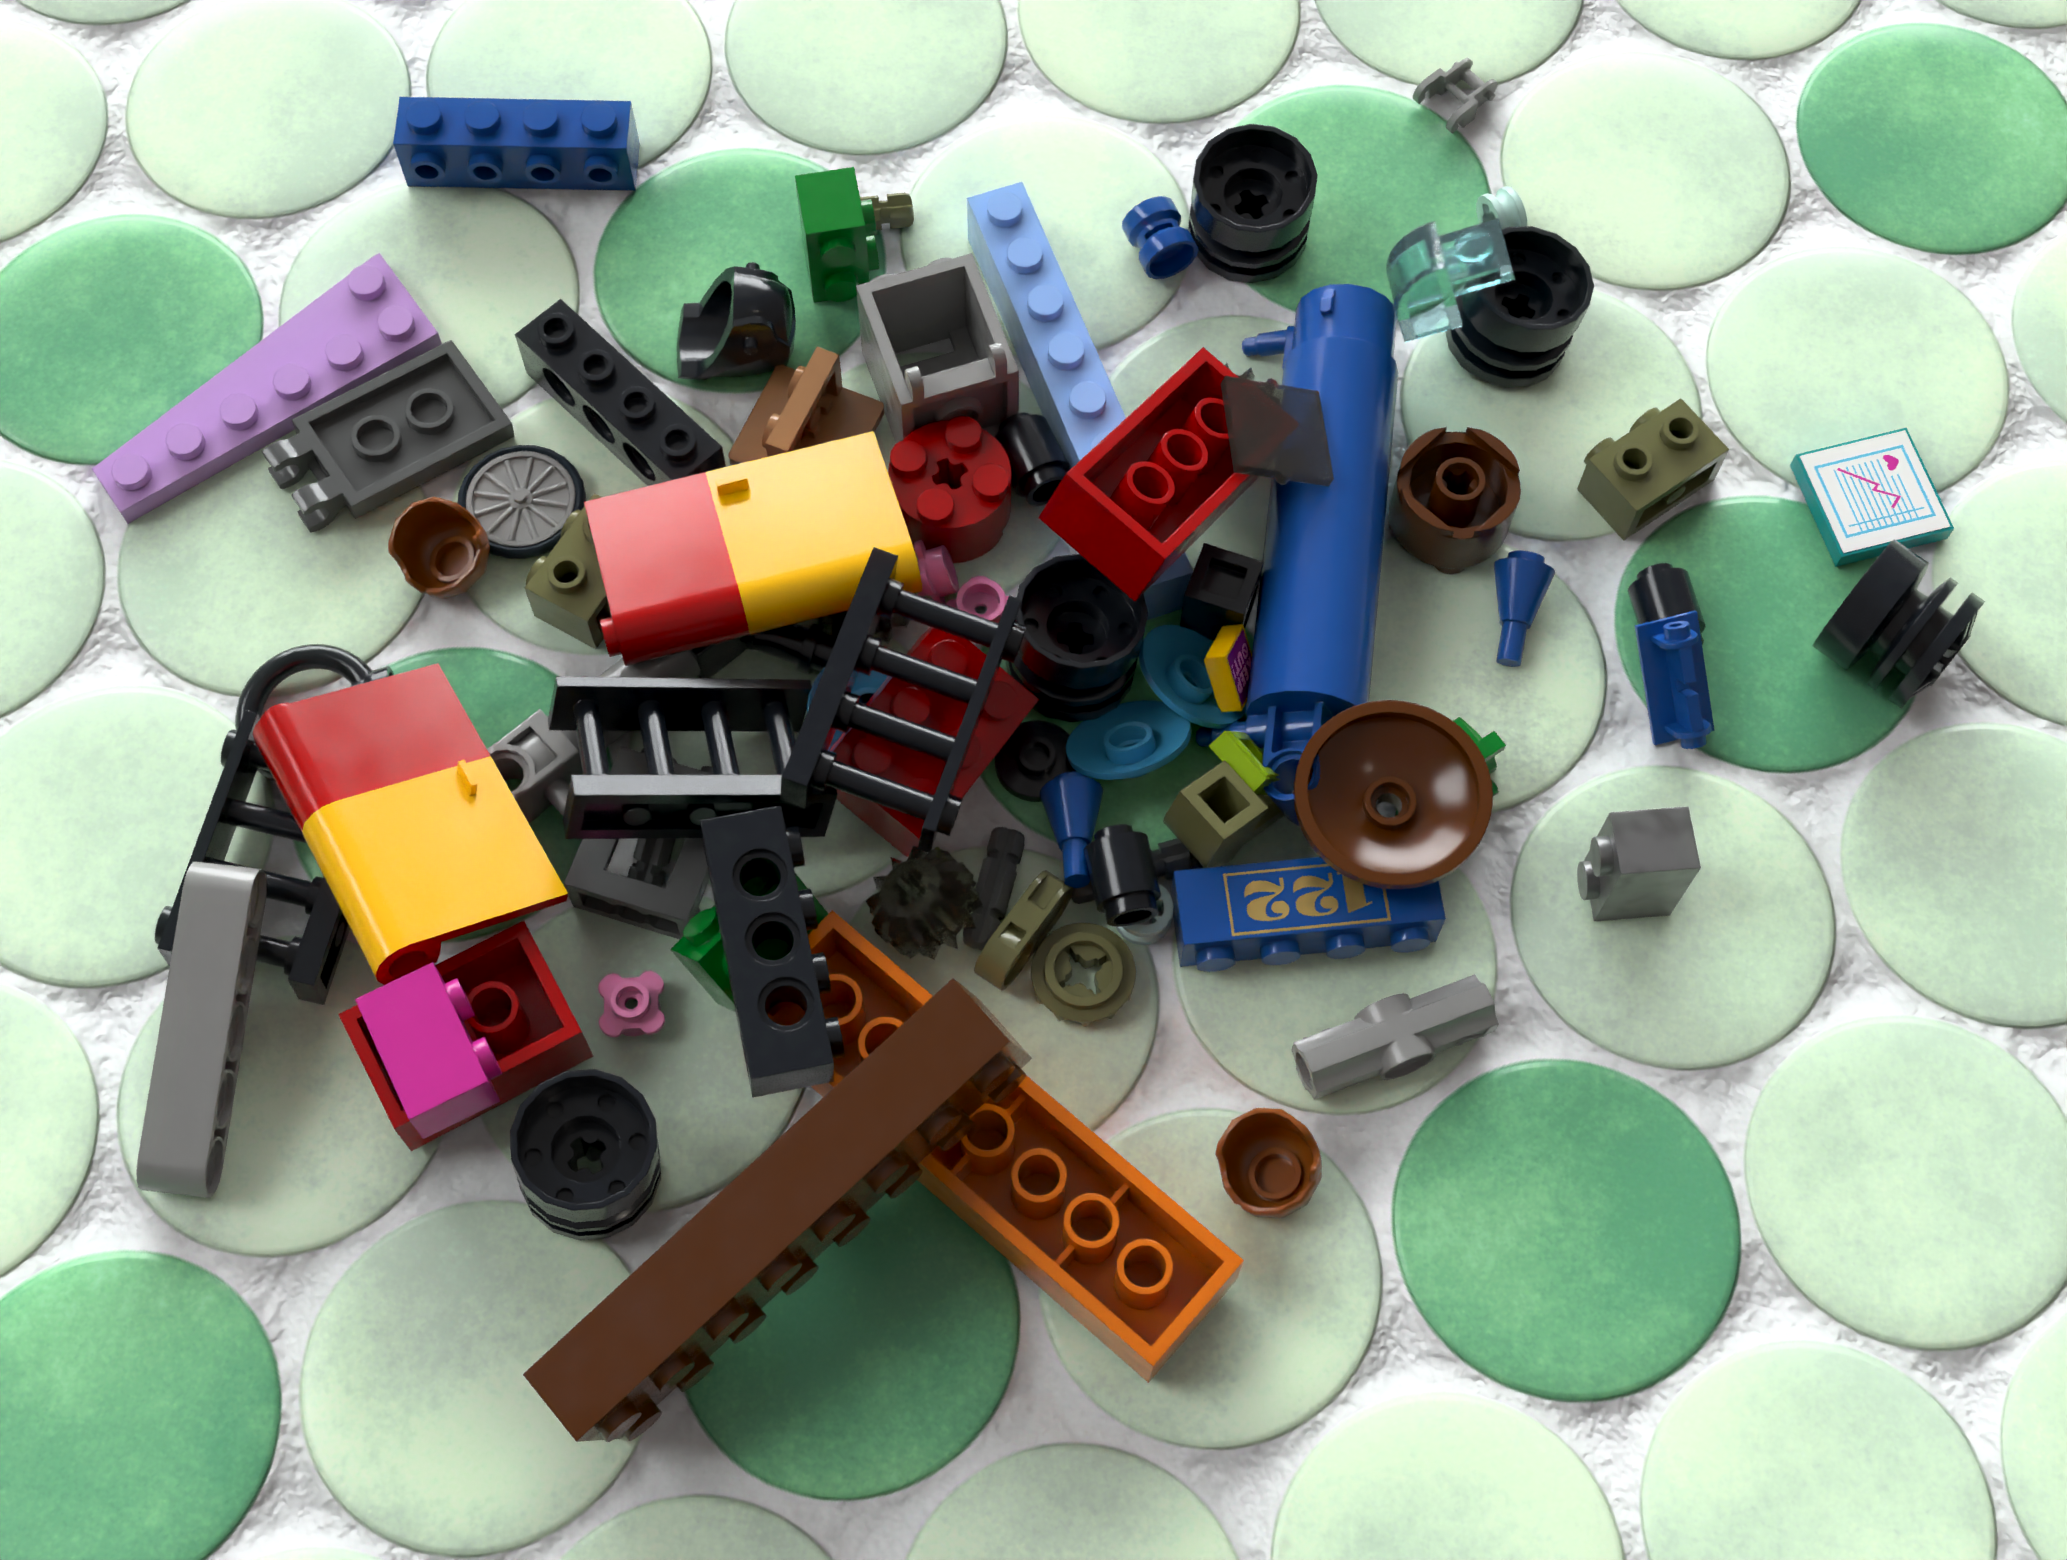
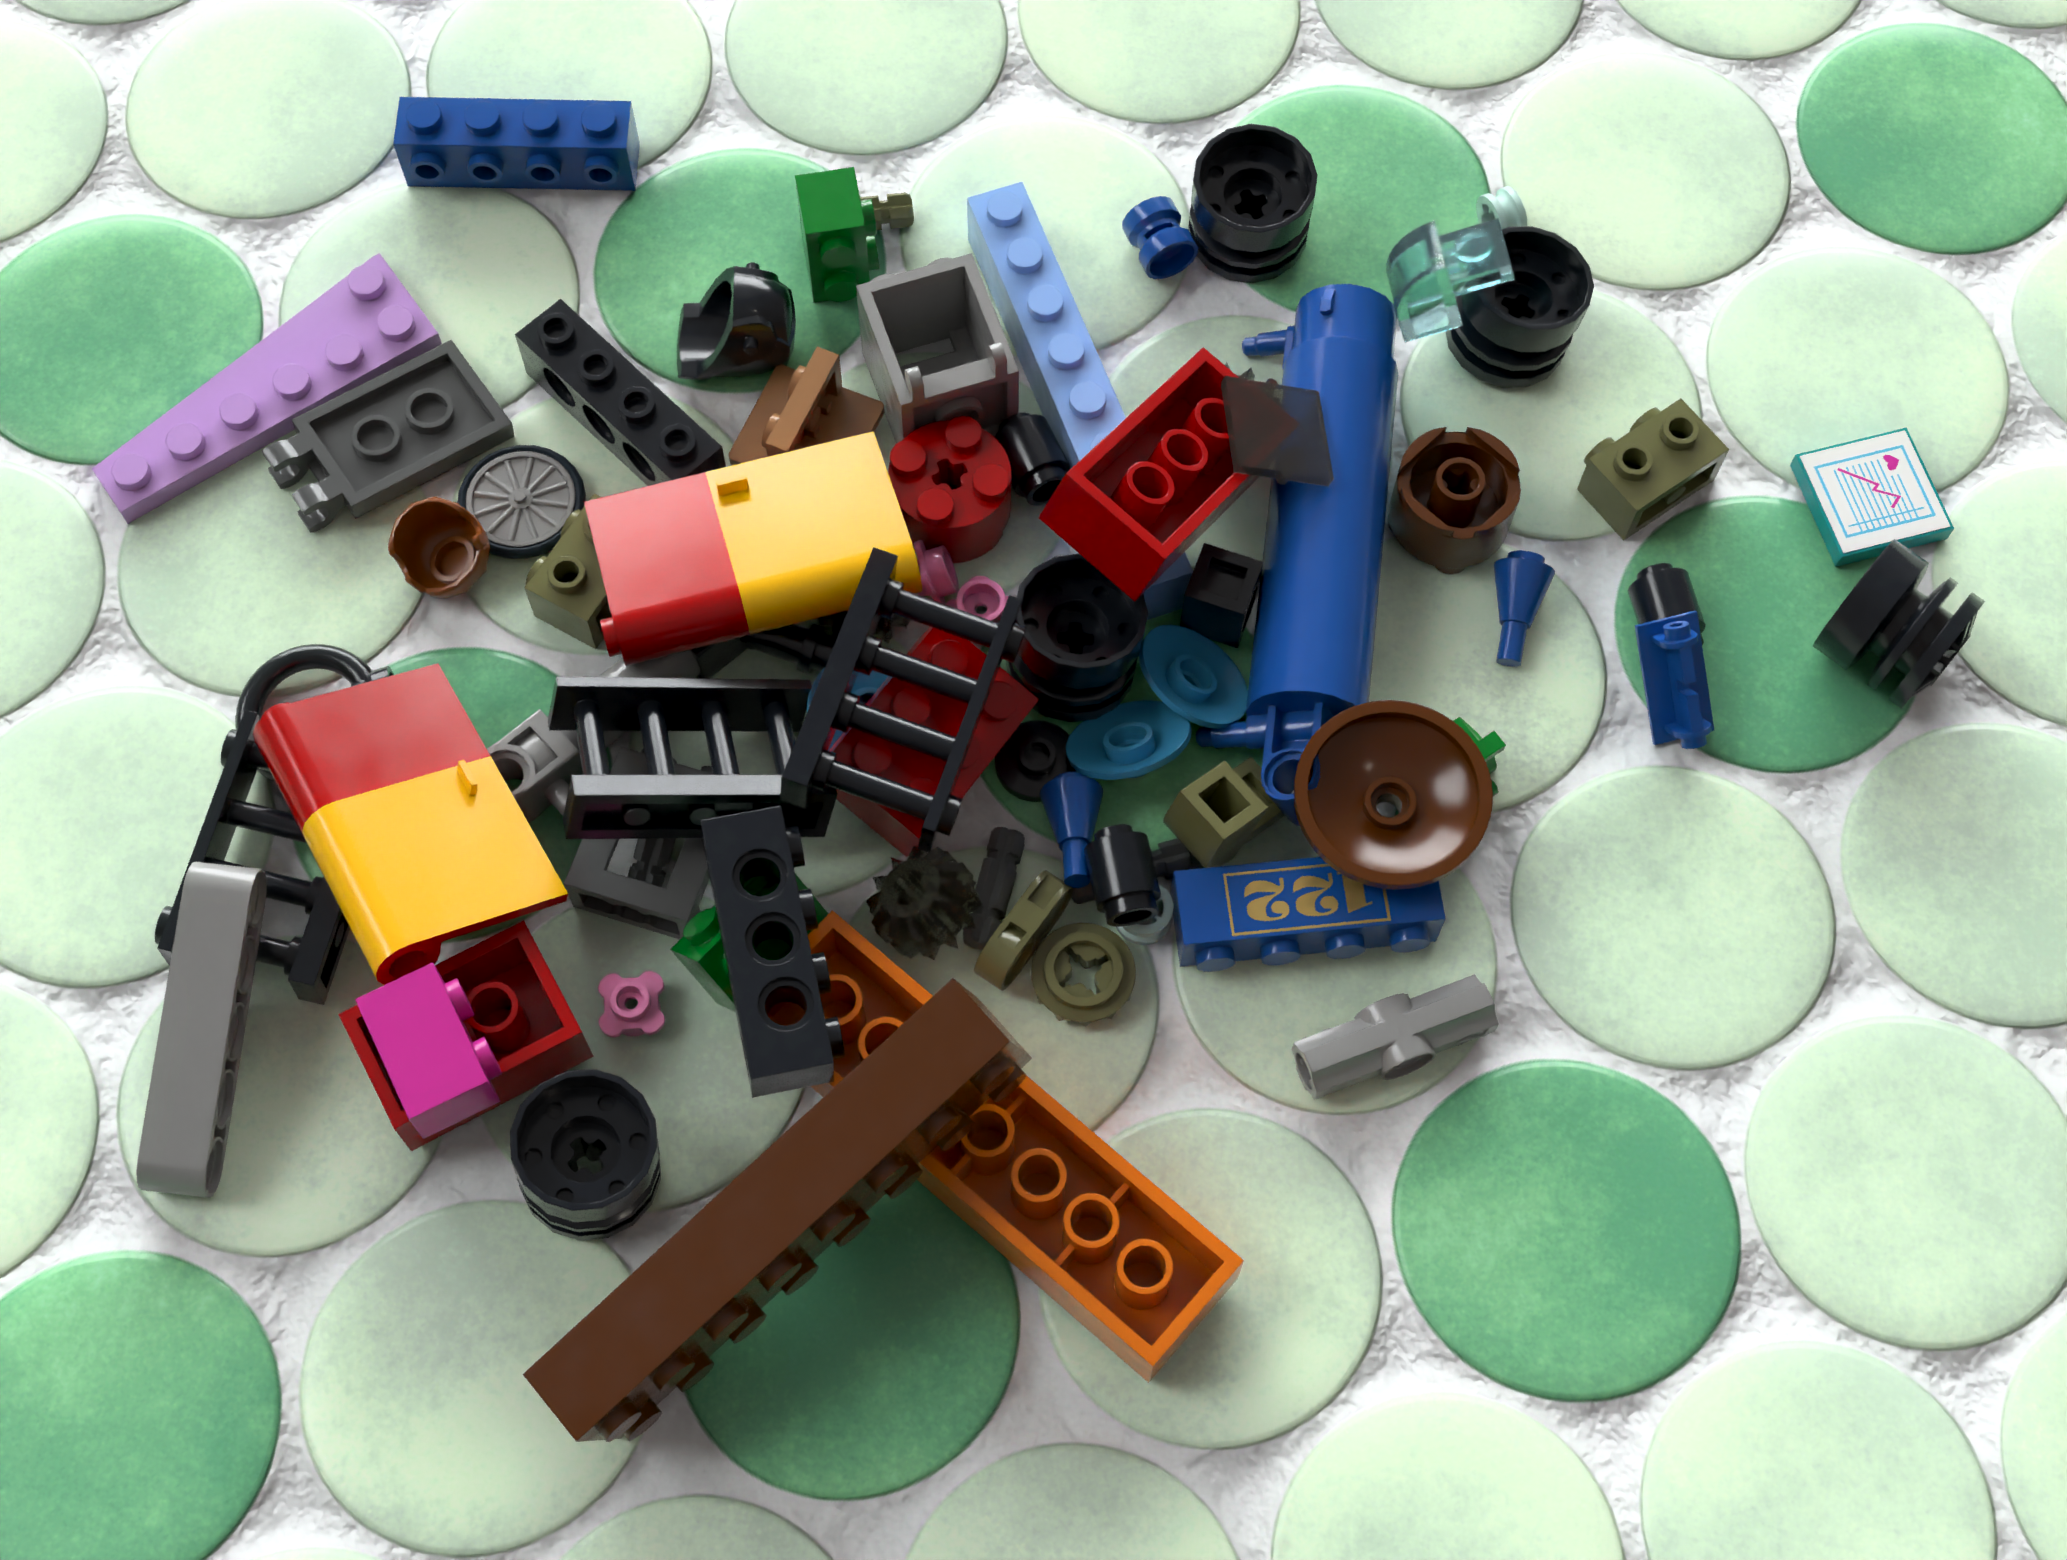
(1229, 667): yellow tile -> none
(1244, 759): lime tile -> none
(1269, 1163): dark orange hair -> none
(1442, 81): light grey piece -> none
(1639, 864): flat silver brick -> none

